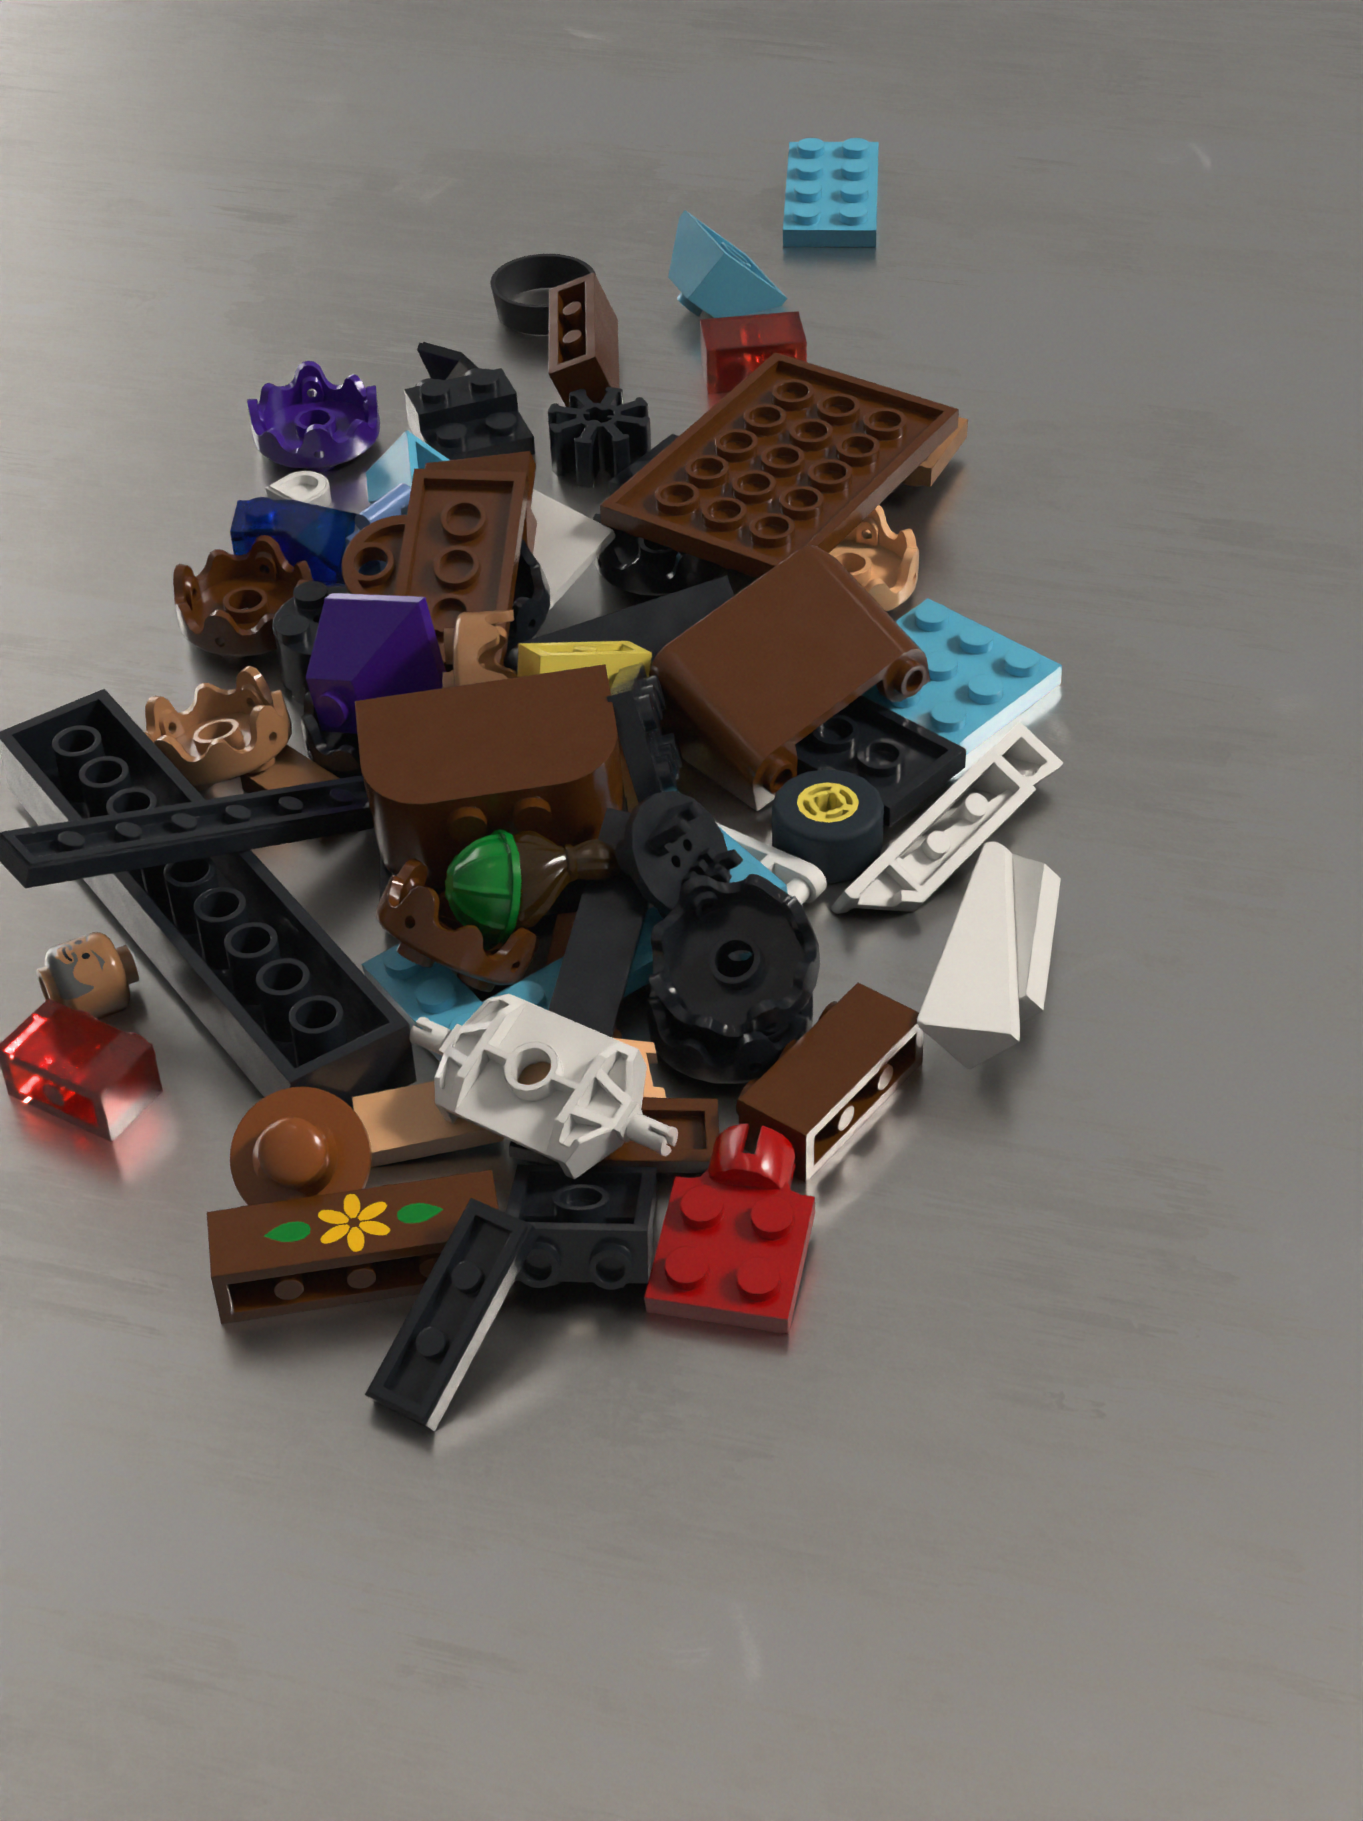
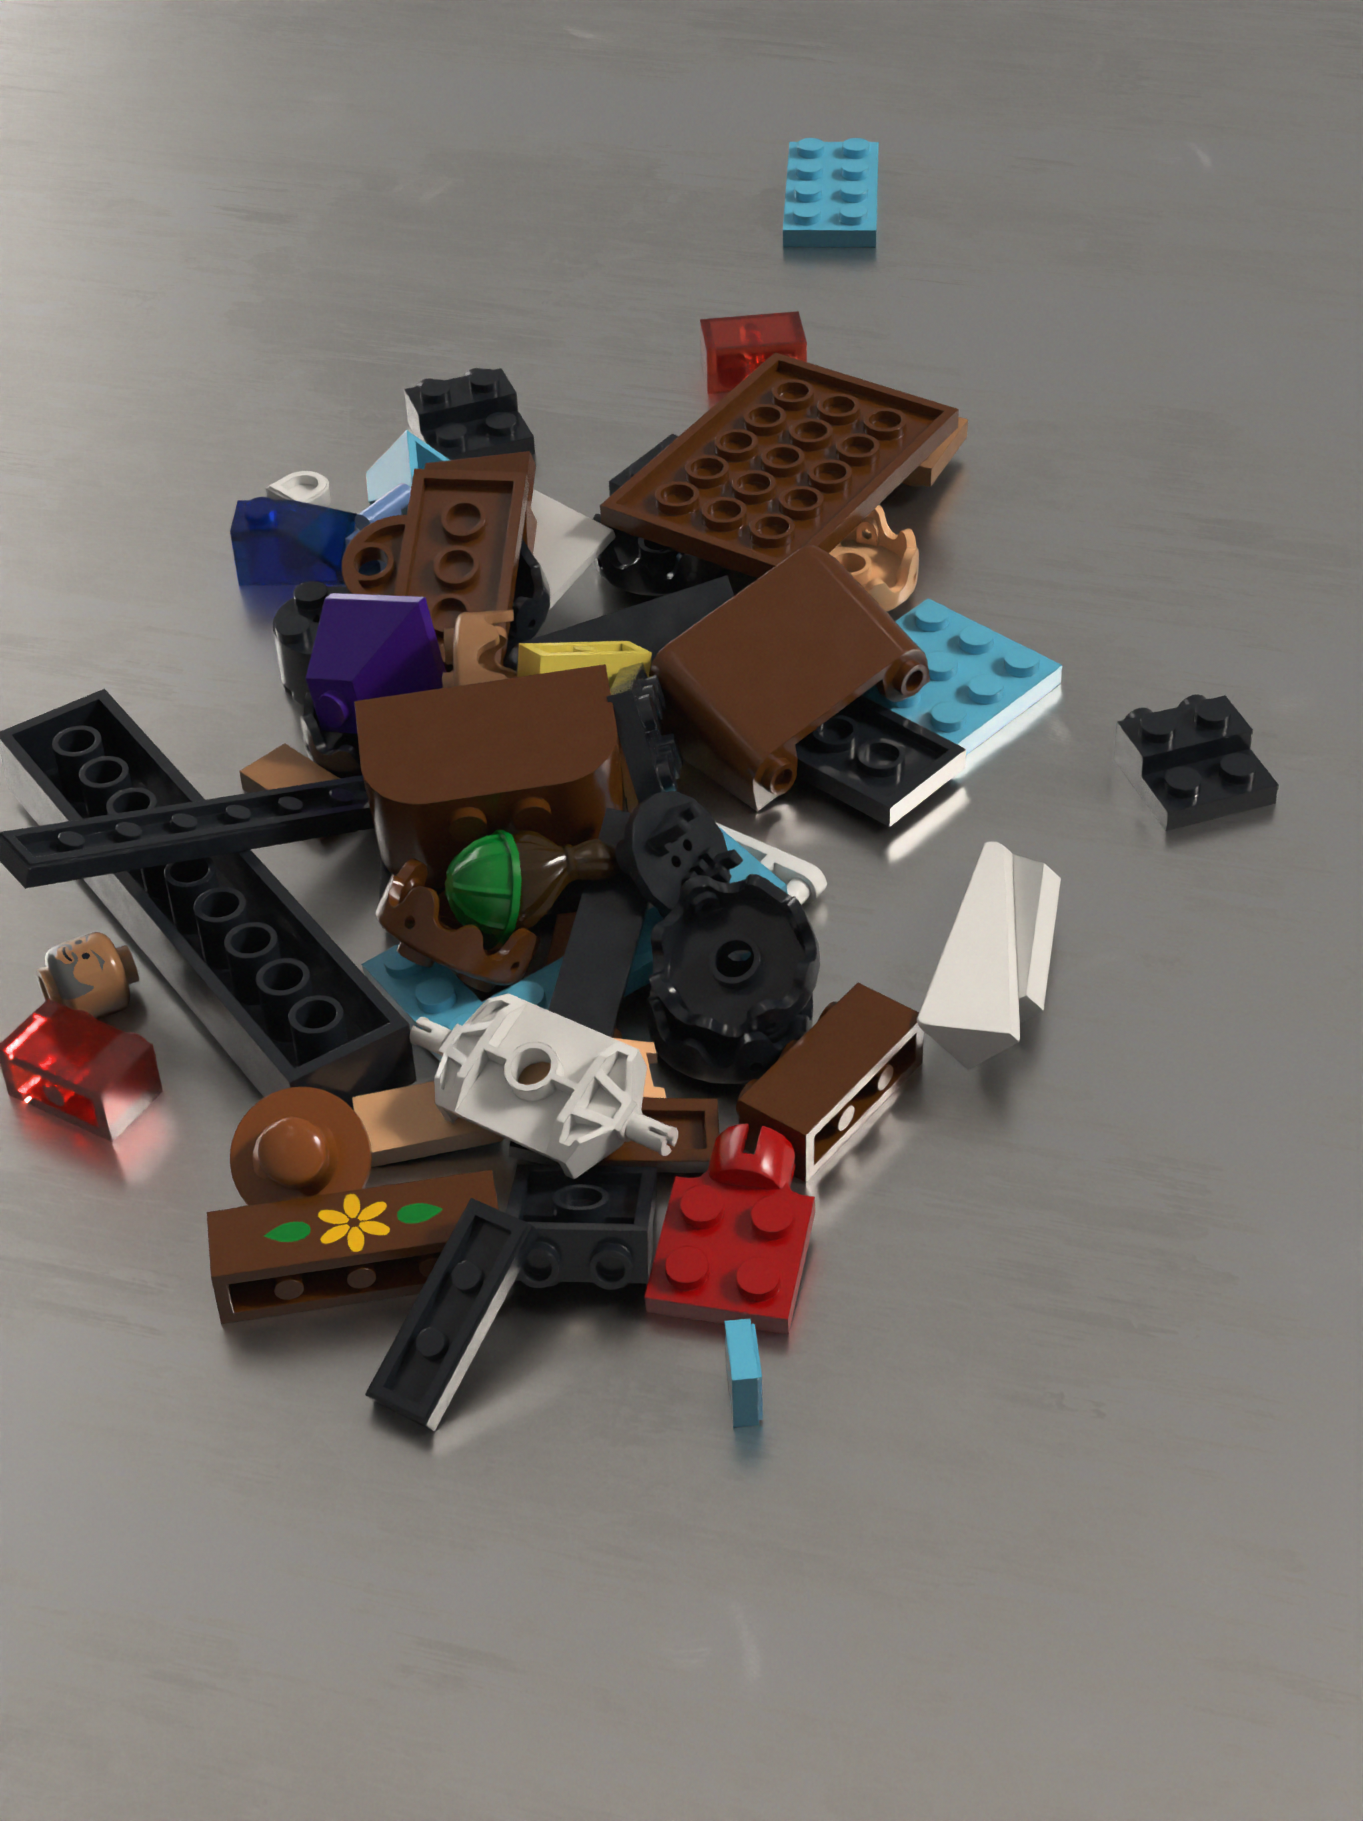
(214, 601): reddish brown plate -> none
(221, 730): medium nougat plate -> none
(314, 426): dark purple plate -> none
(444, 362): black slope -> none
(529, 274): black tyre -> none
(582, 339): reddish brown brick -> none
(597, 435): black gear -> none
(717, 274): medium azure slope -> none
(743, 1372): none -> medium azure tile
(829, 822): black wheel -> none
(953, 826): white wedge -> none
(1193, 761): none -> black plate

